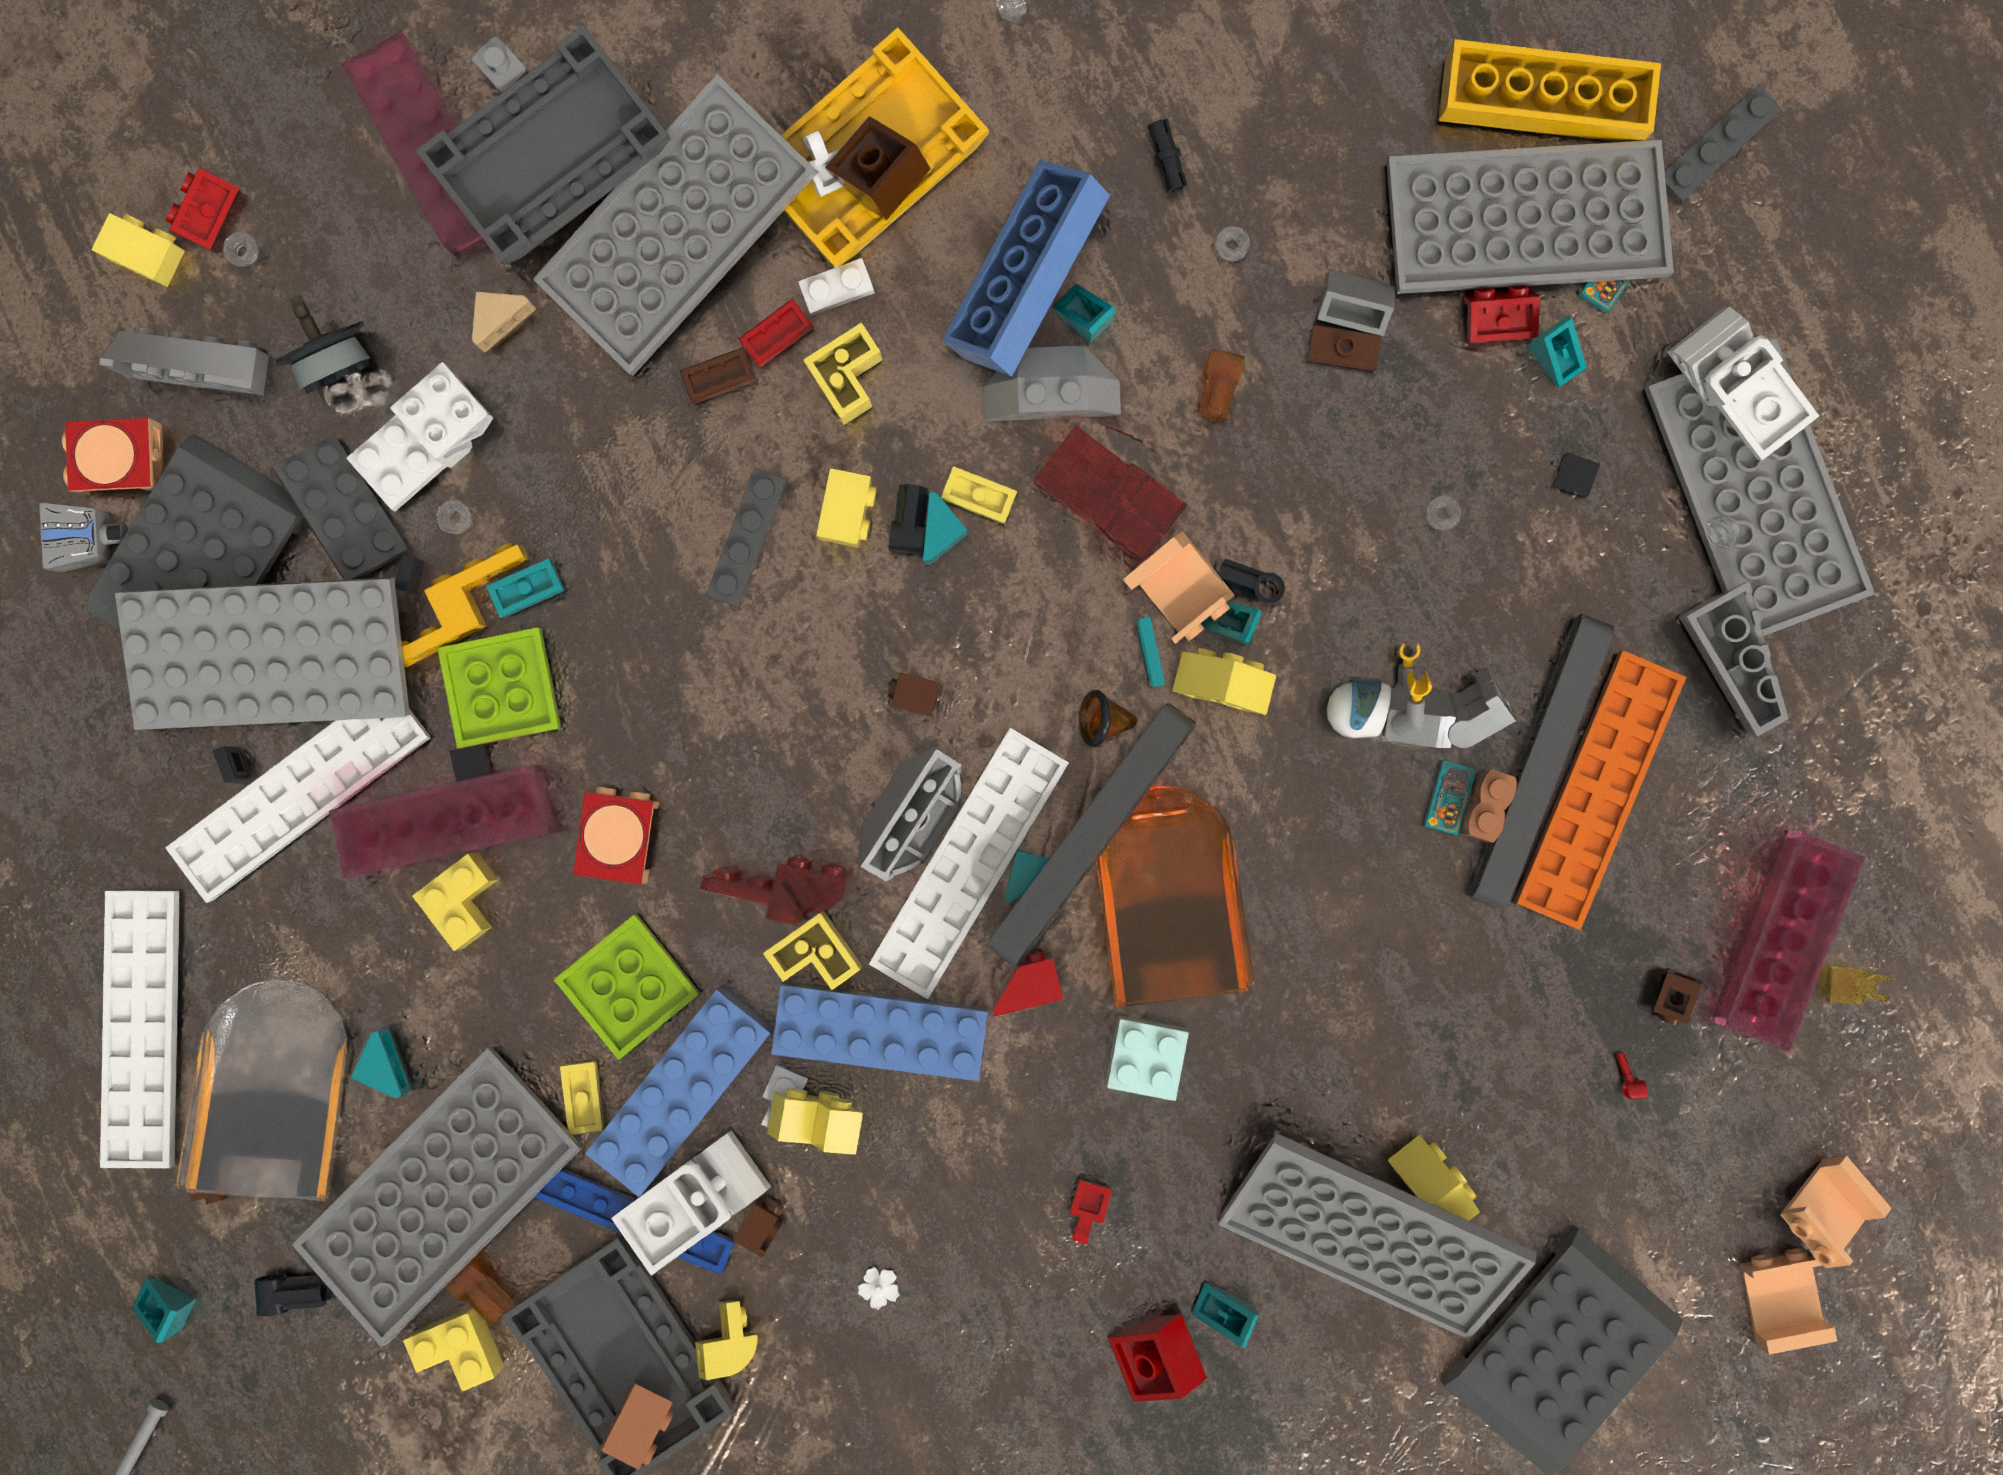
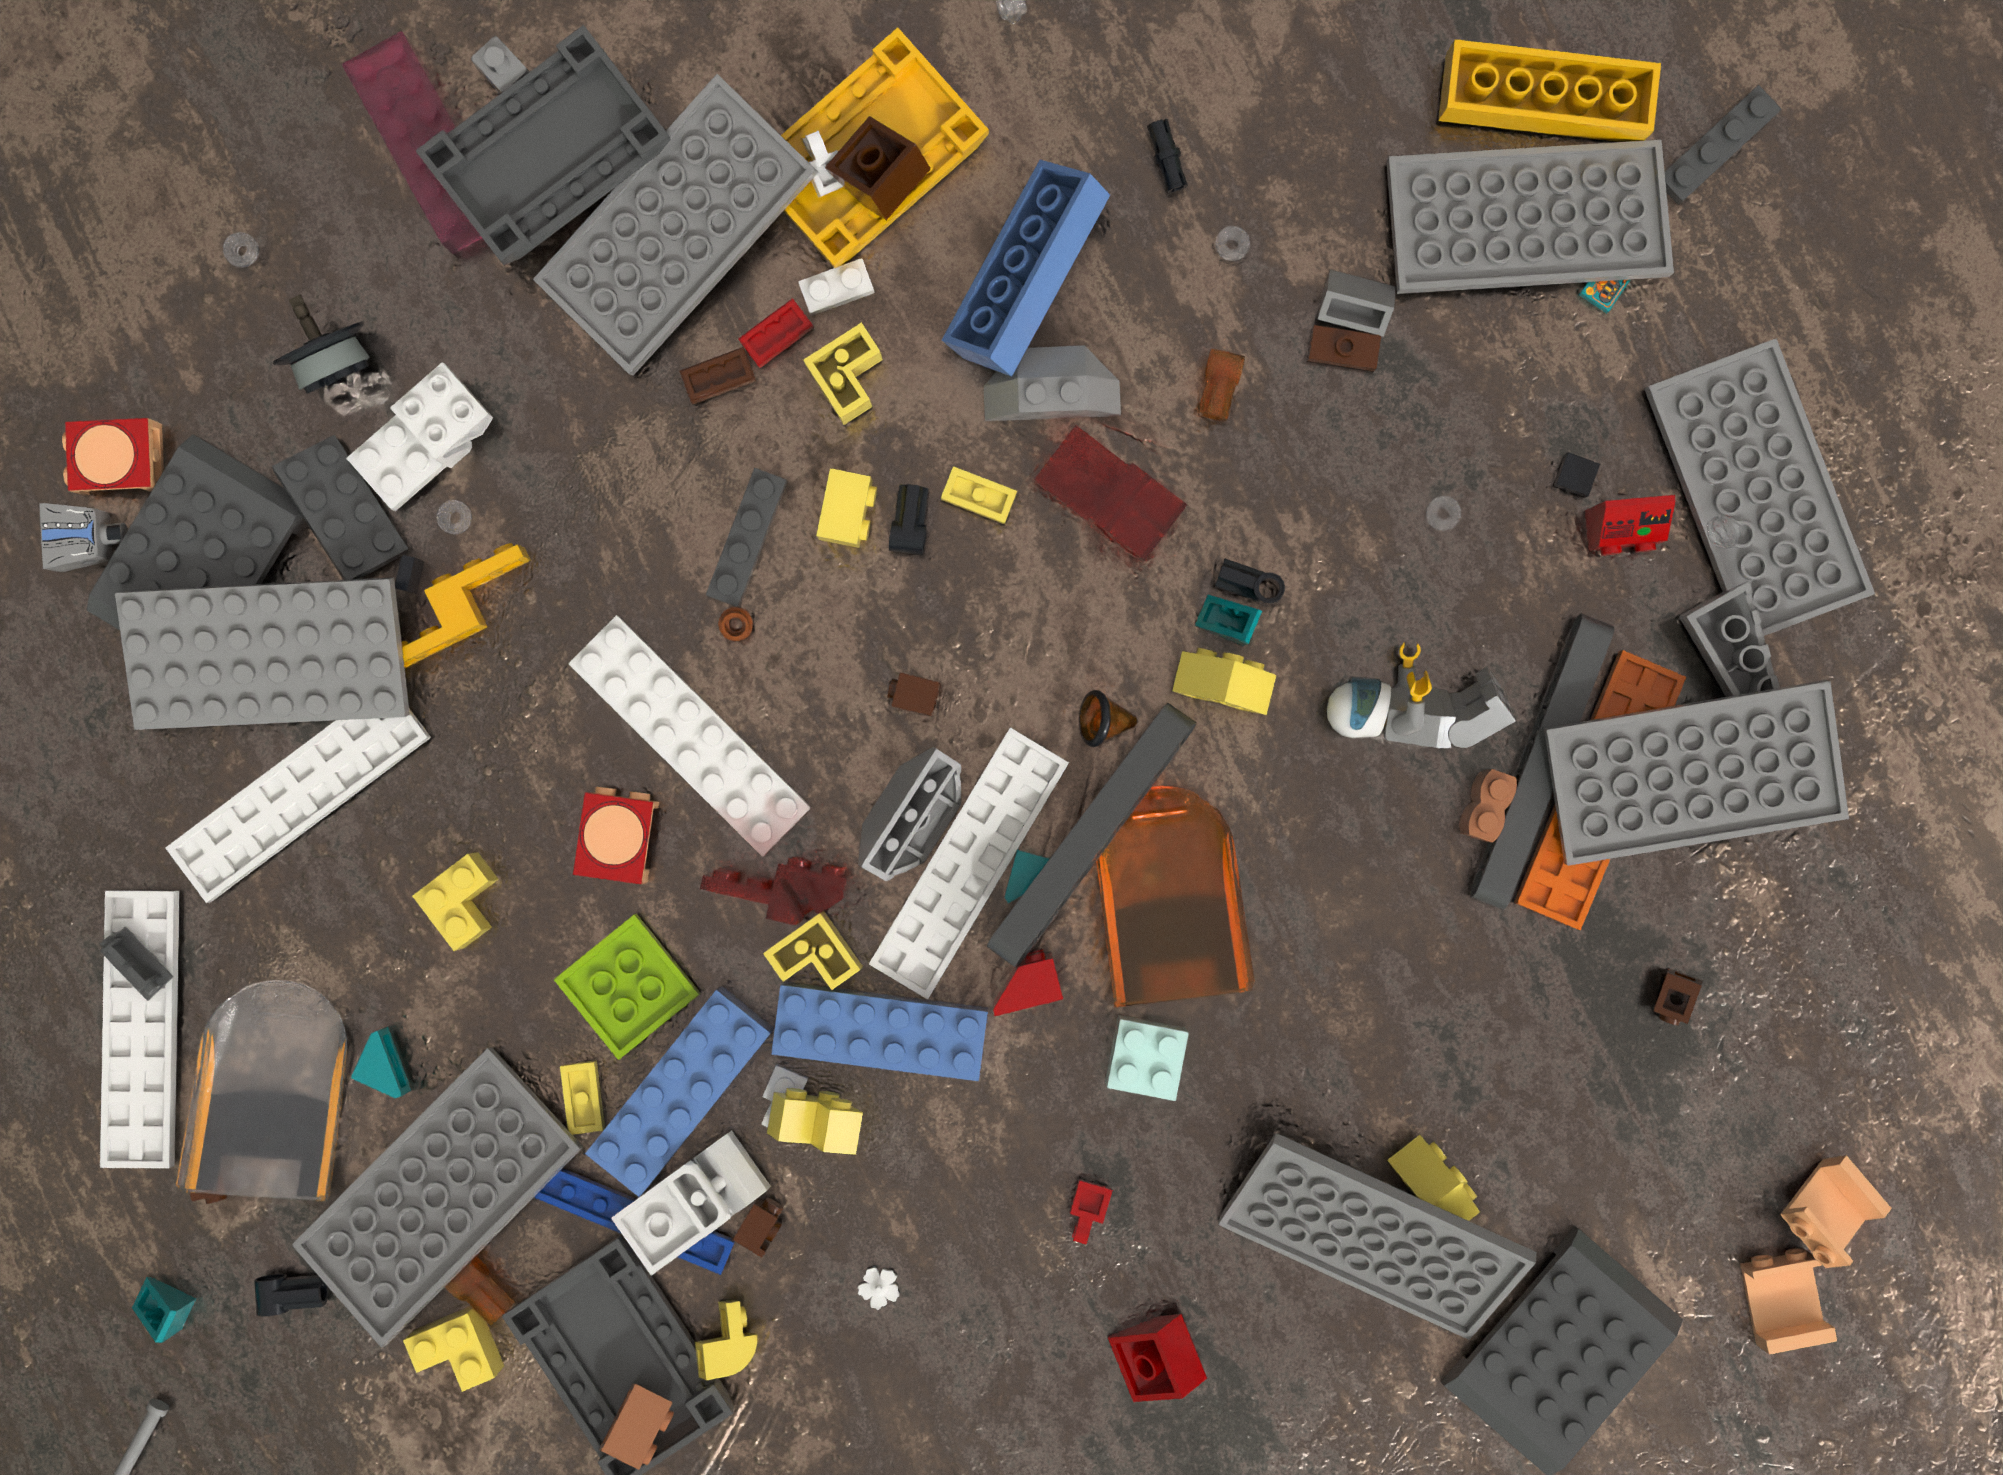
(135, 963): none -> dark grey hinge
(137, 249): light yellow brick -> none
(187, 361): light grey wedge -> none
(202, 208): red bracket -> none
(230, 764): black tile -> none
(443, 821): clear pink brick -> none
(470, 762): black tile -> none
(497, 316): tan slope -> none
(499, 688): lime plate -> none
(525, 588): teal plate -> none
(690, 735): none -> white plate
(733, 633): none -> dark orange plate
(942, 529): teal slope -> none
(1085, 313): teal slope -> none
(1149, 652): teal tile -> none
(1182, 586): light nougat panel -> none
(1226, 1313): teal slope -> none
(1449, 797): tile -> none
(1502, 314): red bracket -> none
(1559, 352): teal slope -> none
(1629, 523): none -> red slope
(1631, 1088): red hand -> none
(1697, 772): none -> light grey plate
(1743, 381): white piece -> none
(1787, 939): clear pink brick -> none
(1852, 985): clear yellow plate -> none

